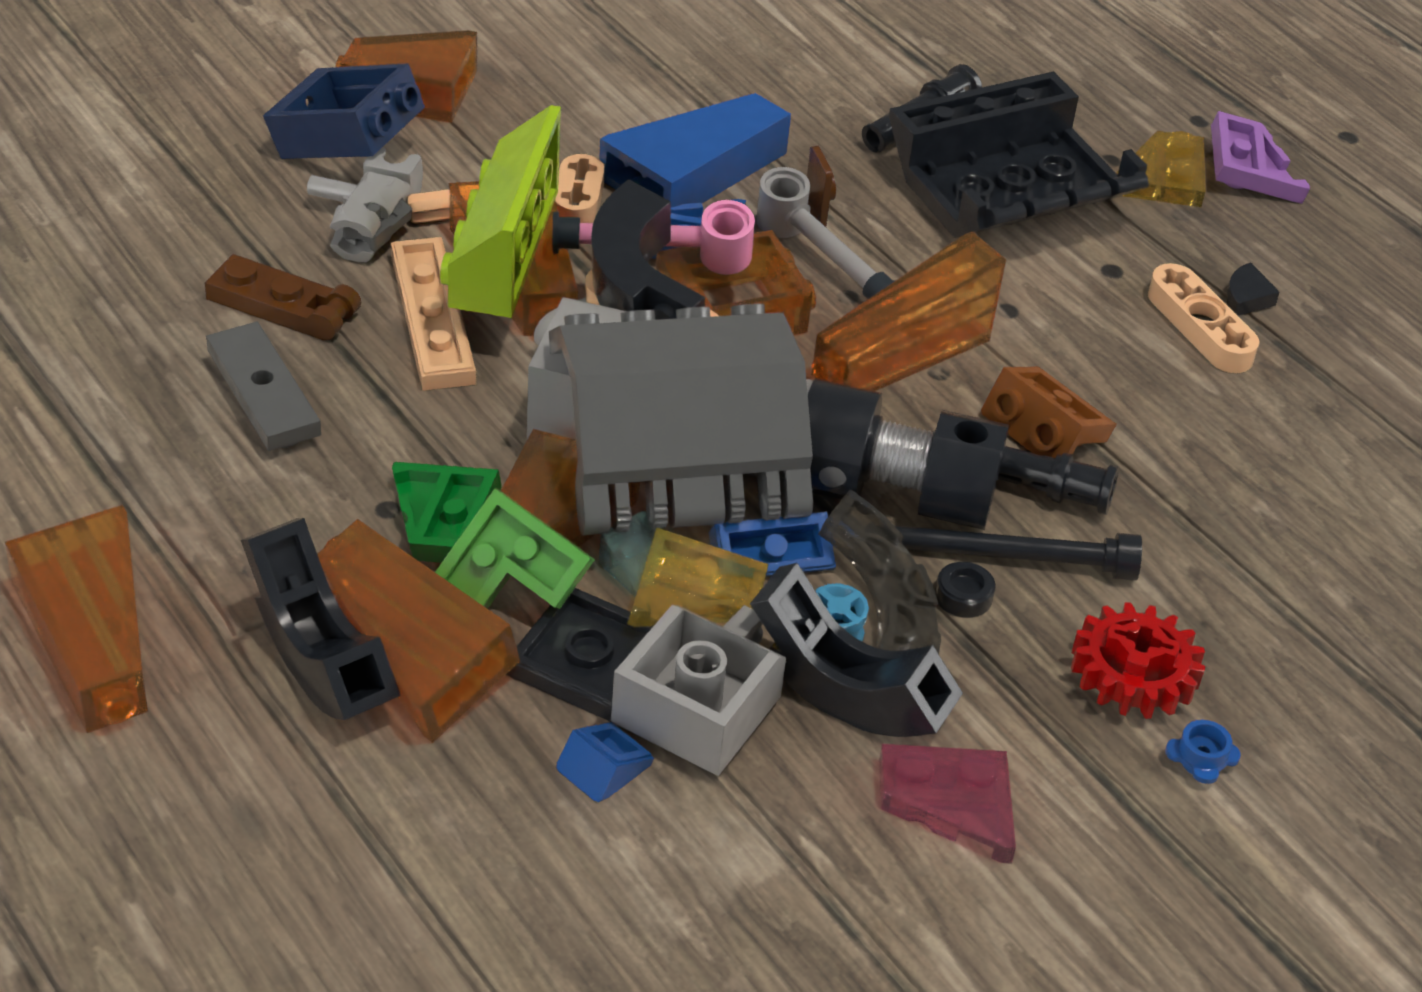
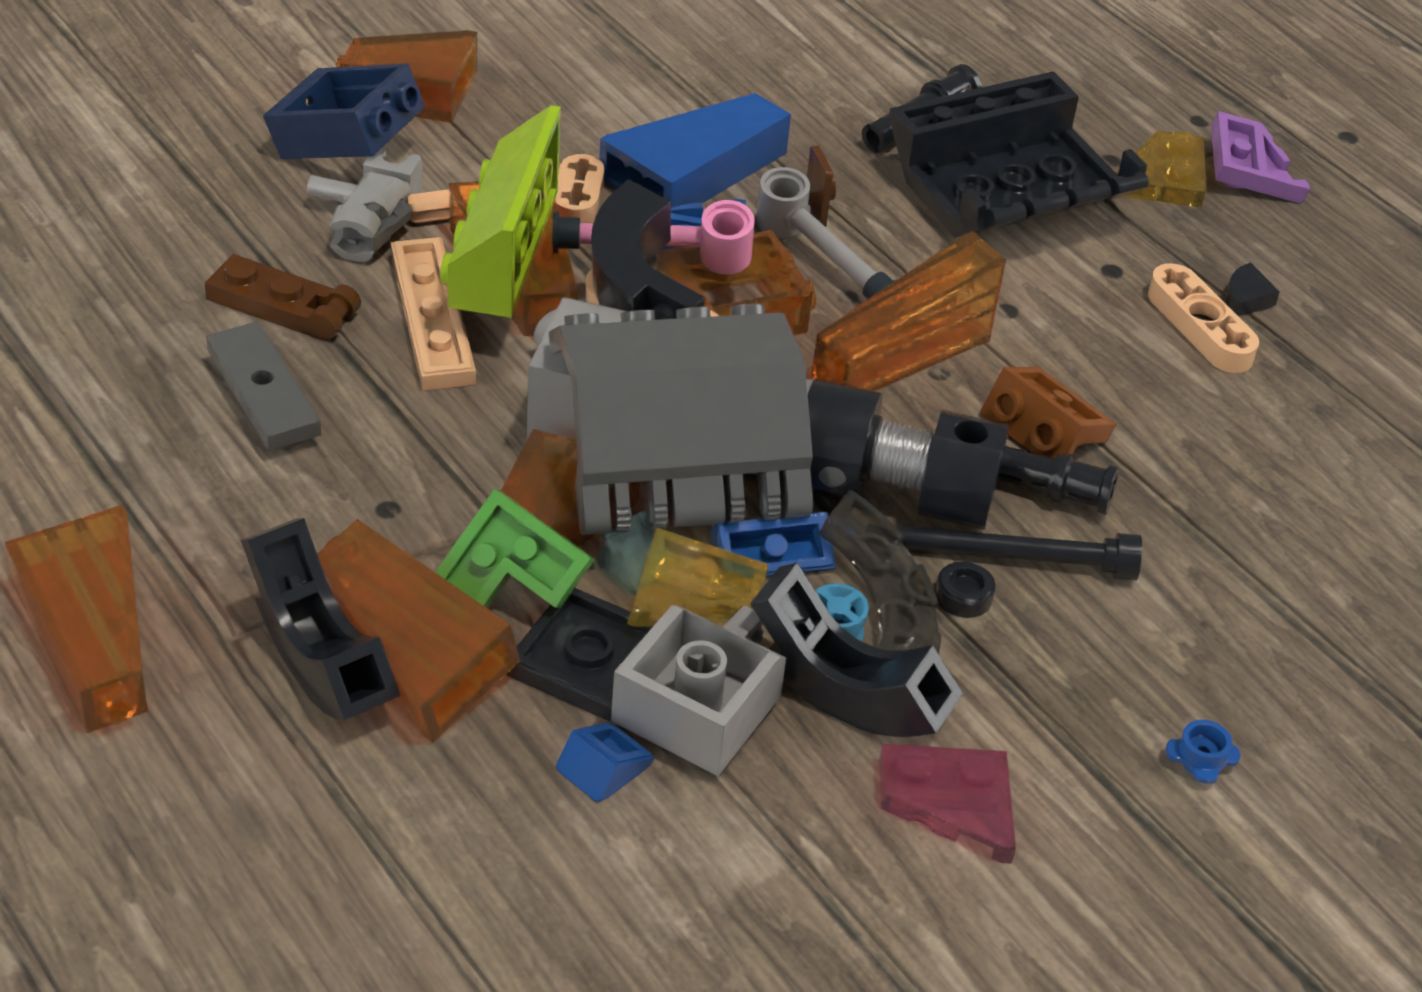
(440, 504): green wing -> none
(1138, 660): red gear -> none

